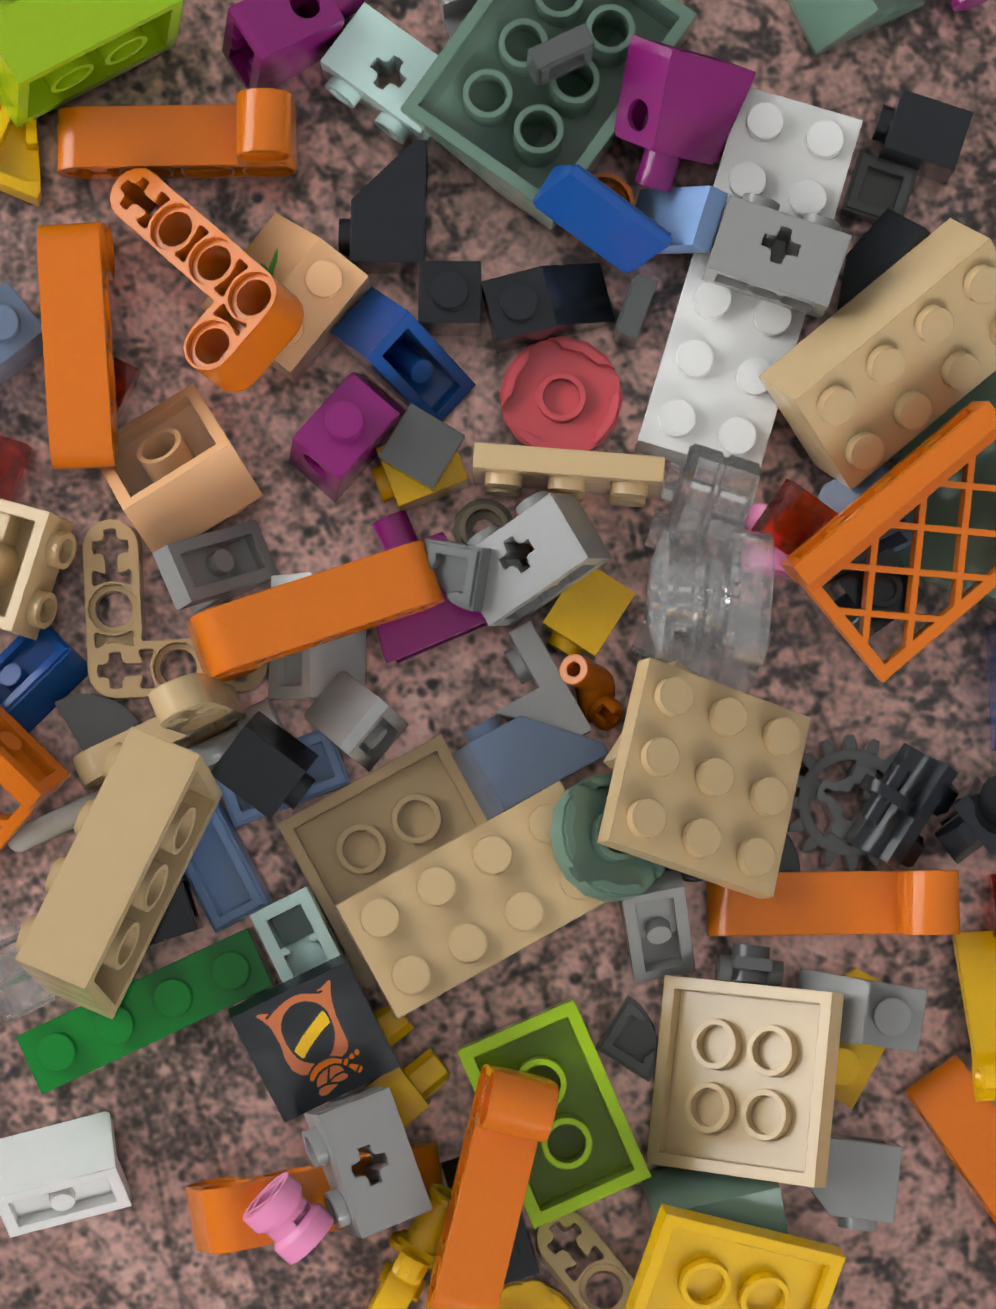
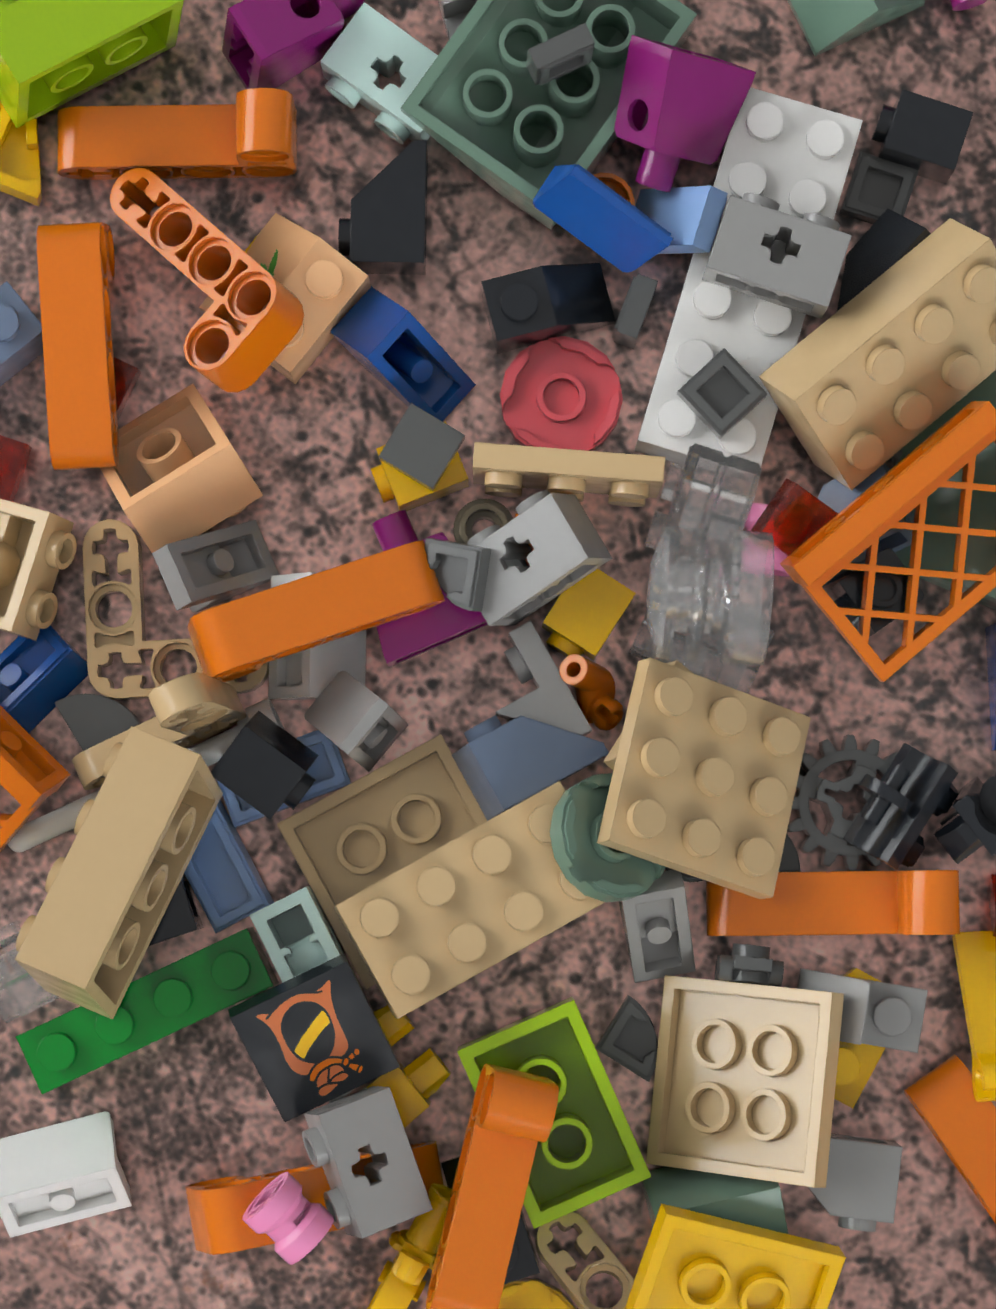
(345, 434): magenta torso -> none
(450, 297): black brick -> none
(722, 393): none -> dark grey tile

